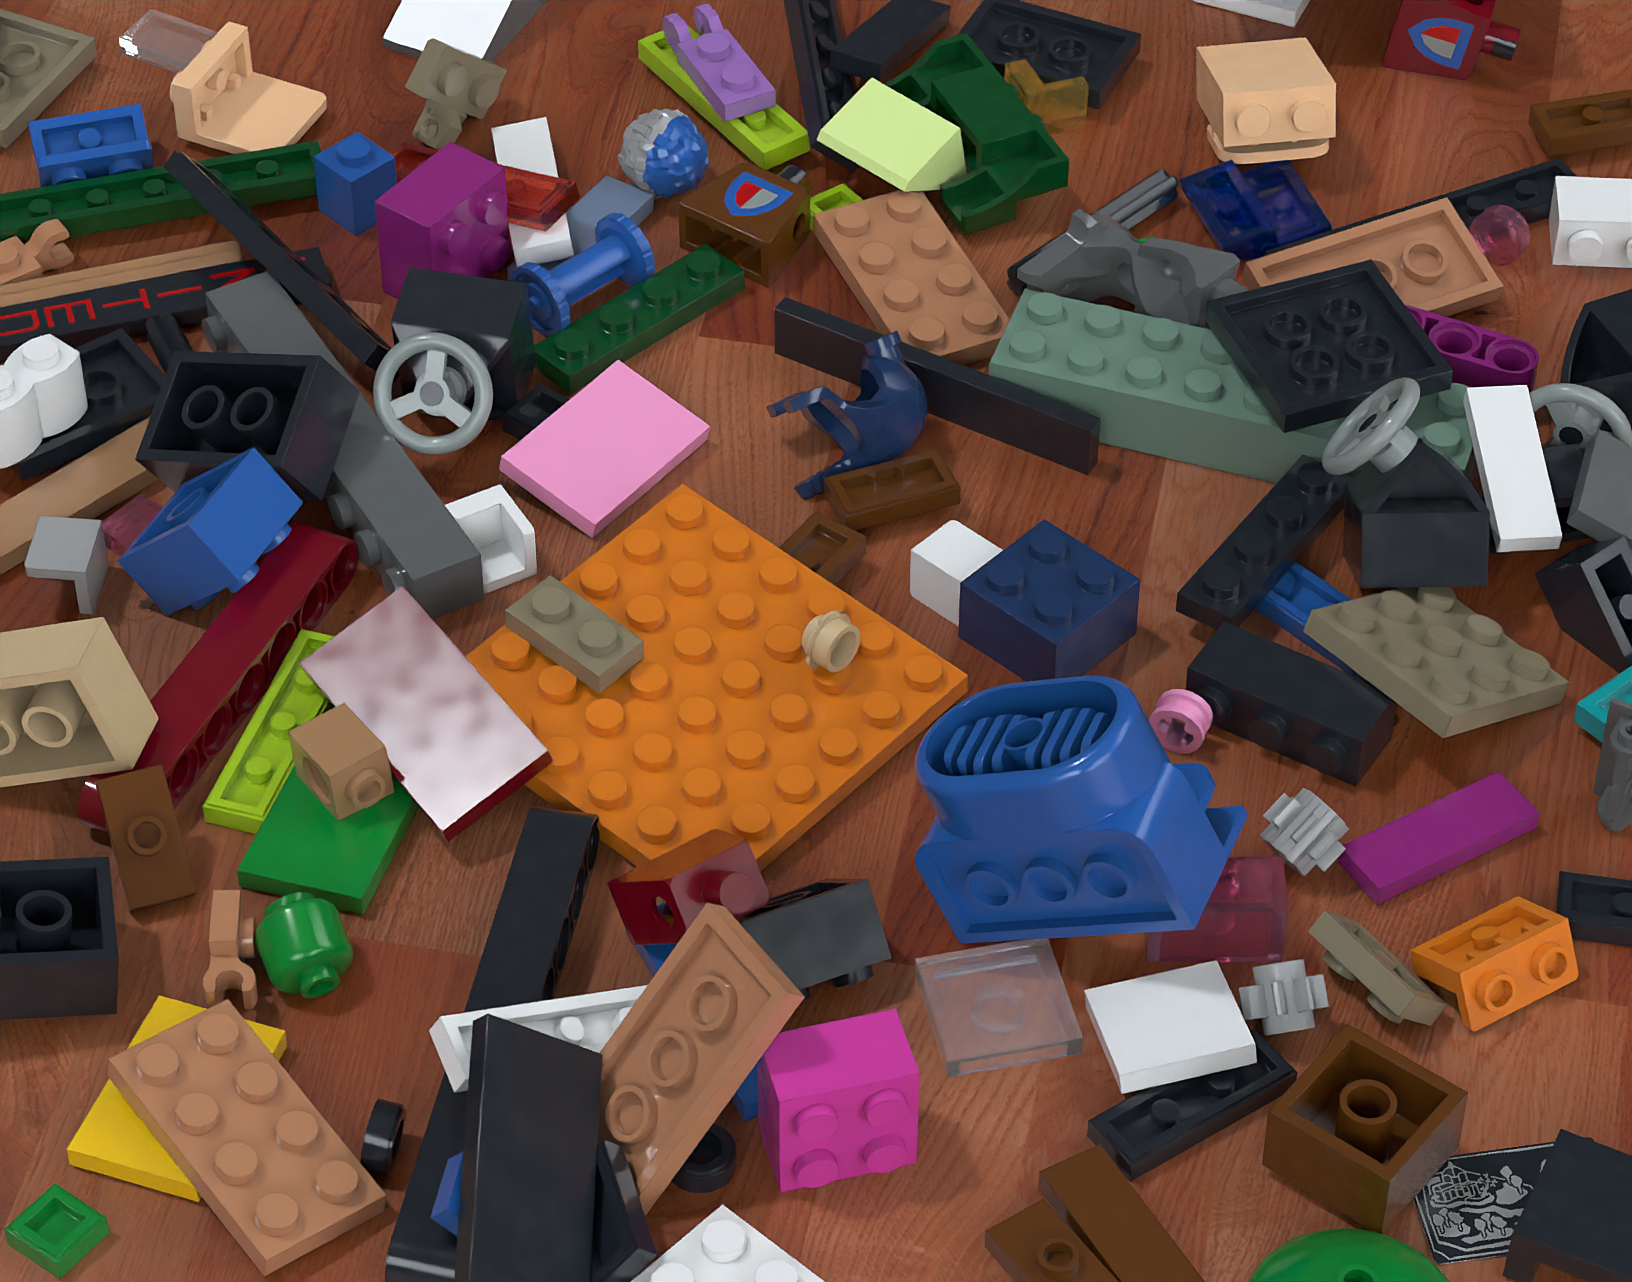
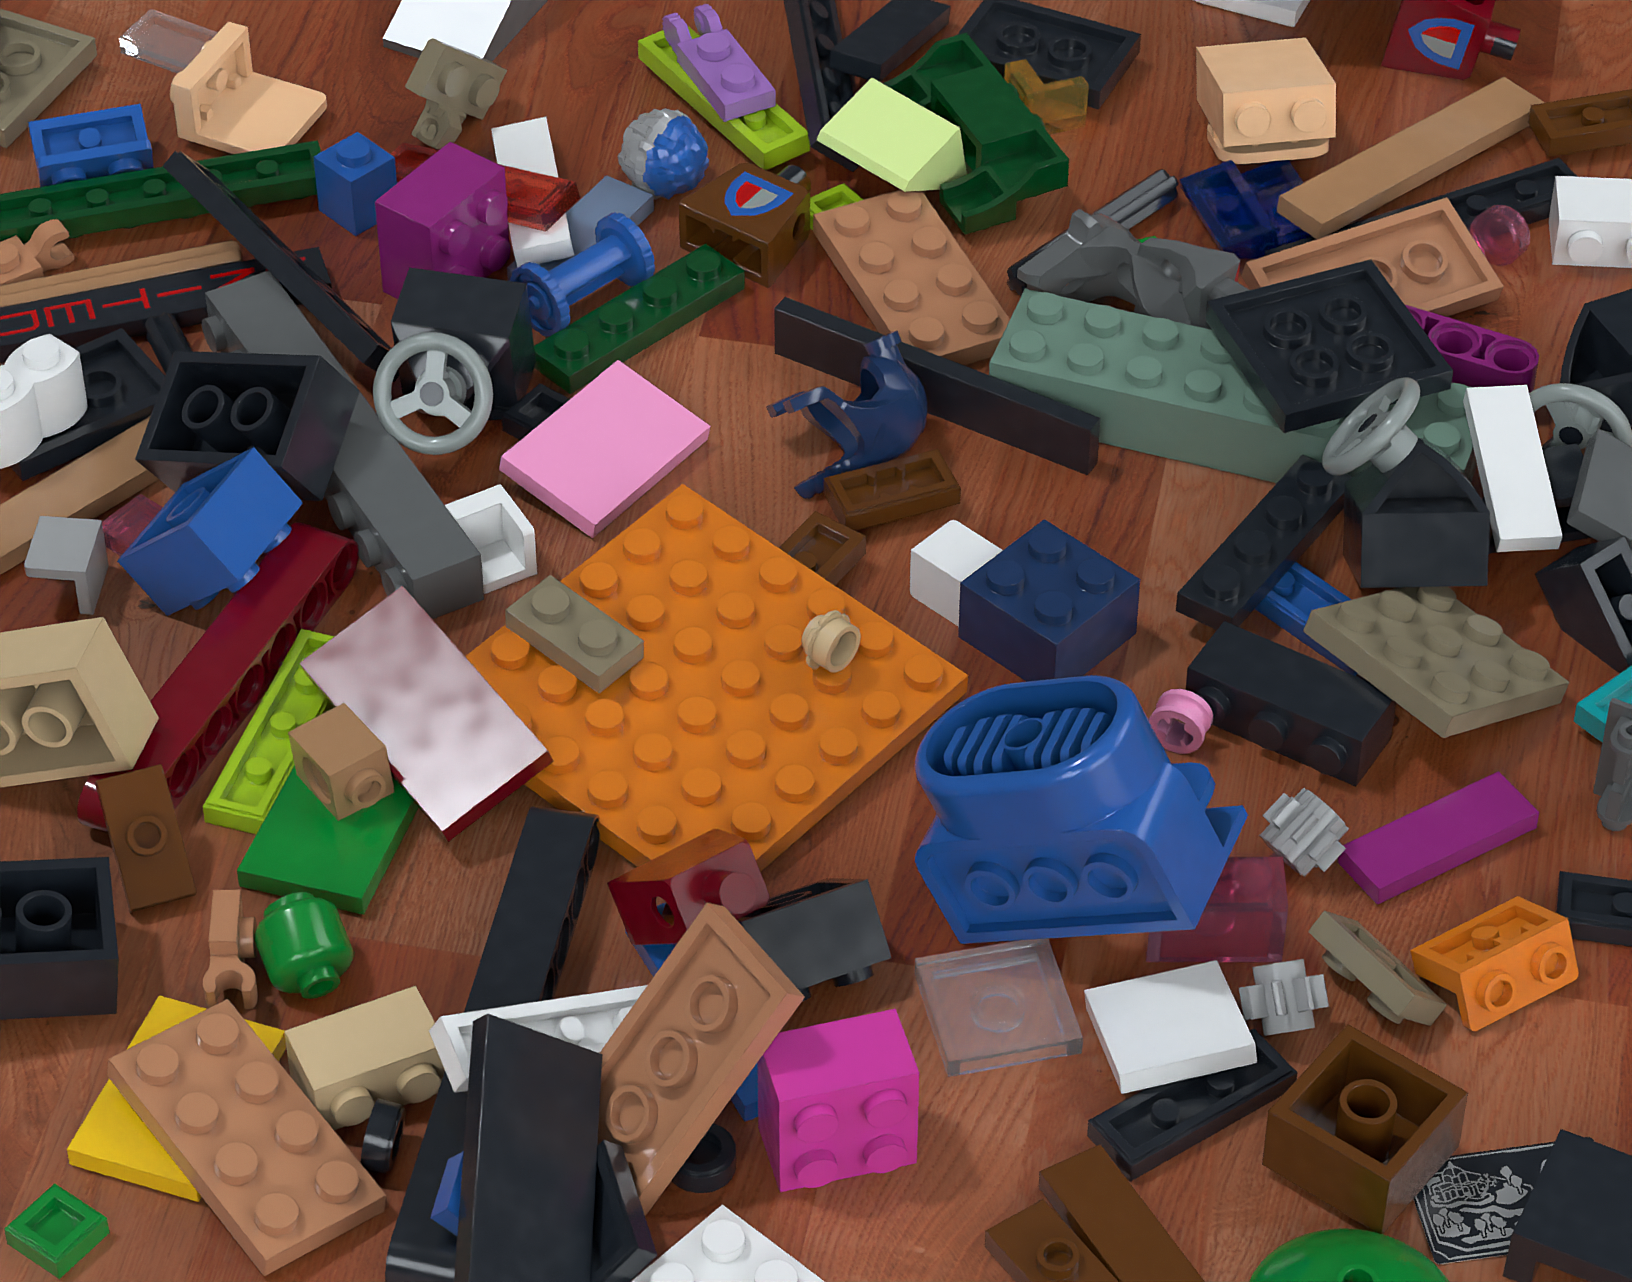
(366, 1056): none -> tan brick
(1408, 159): none -> medium nougat tile

